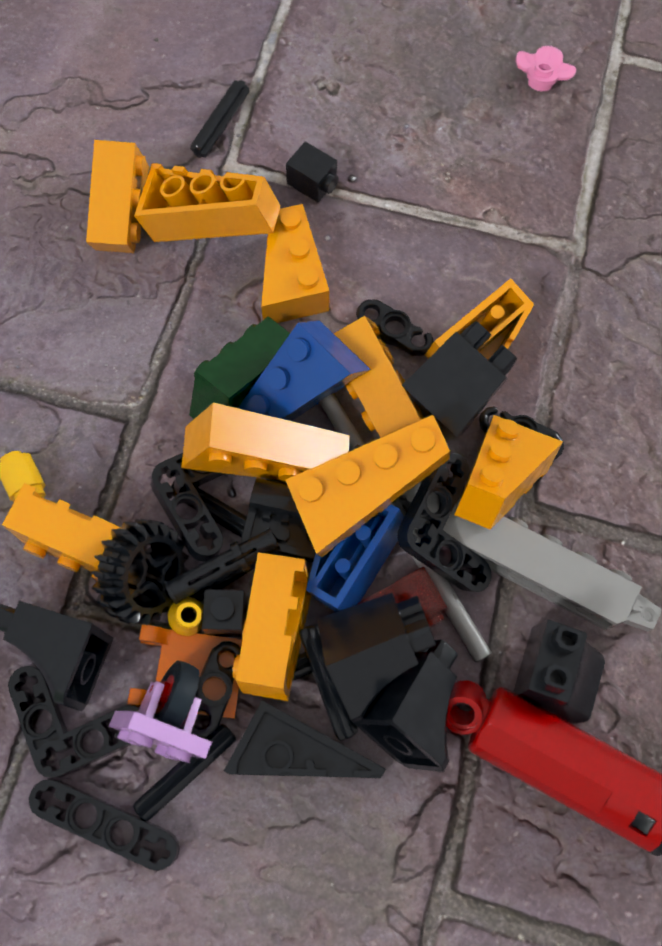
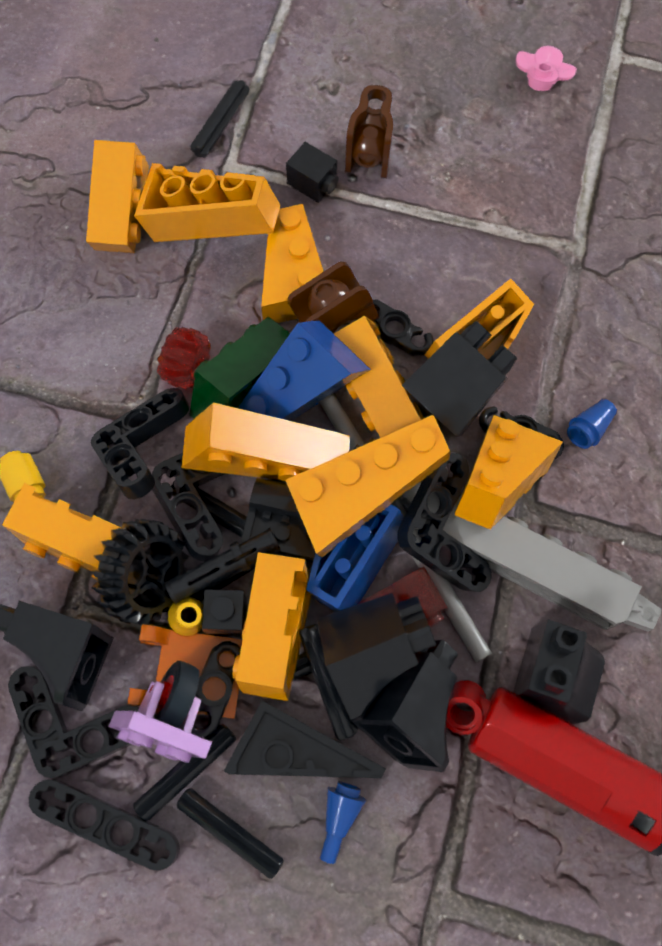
(159, 414): none -> black beam
(182, 355): none -> clear red gear
(230, 833): none -> black axle
(332, 298): none -> reddish brown piece
(342, 809): none -> blue cone
(370, 131): none -> reddish brown piece
(590, 425): none -> blue cone

